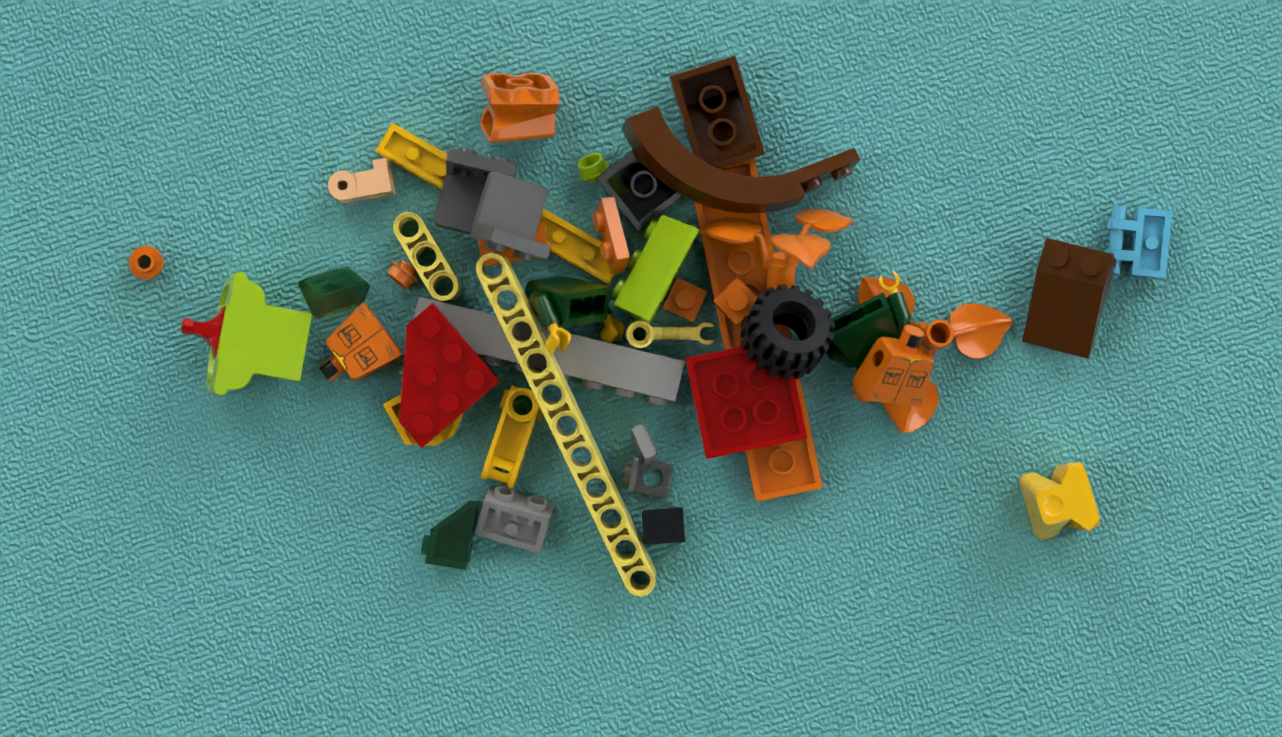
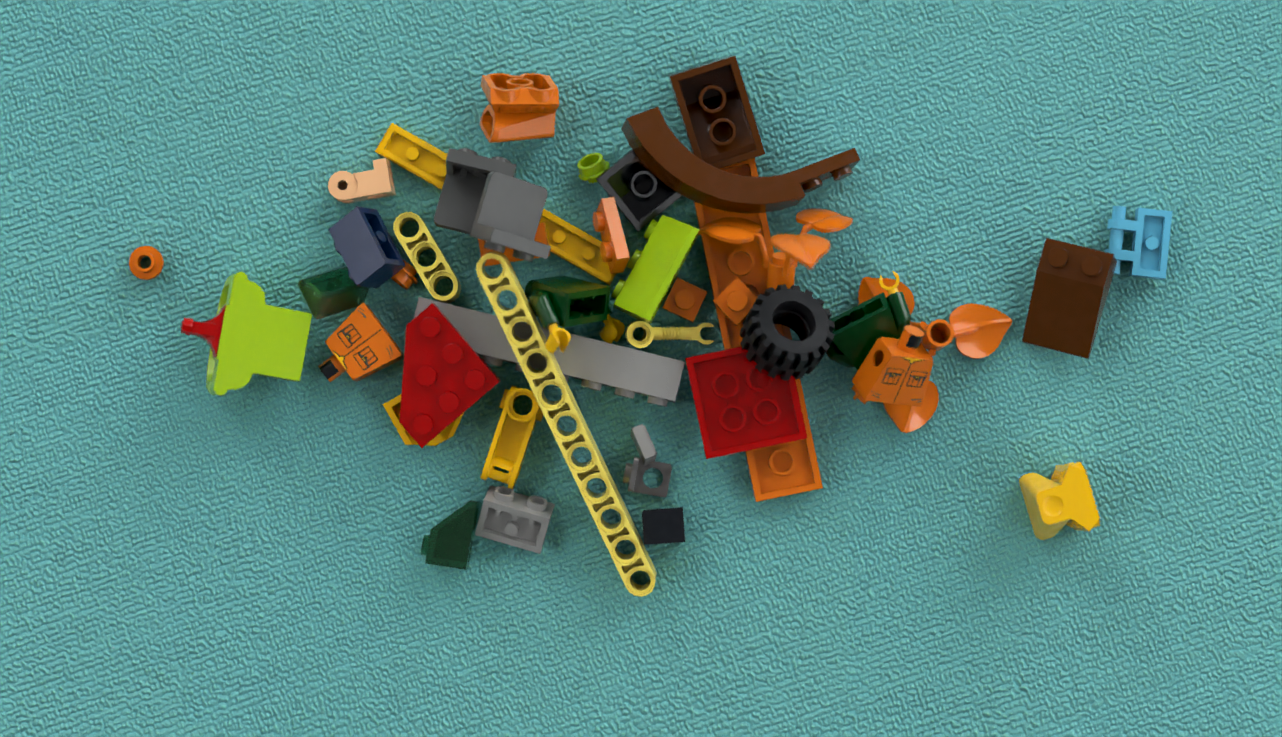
(366, 247): none -> dark blue brick

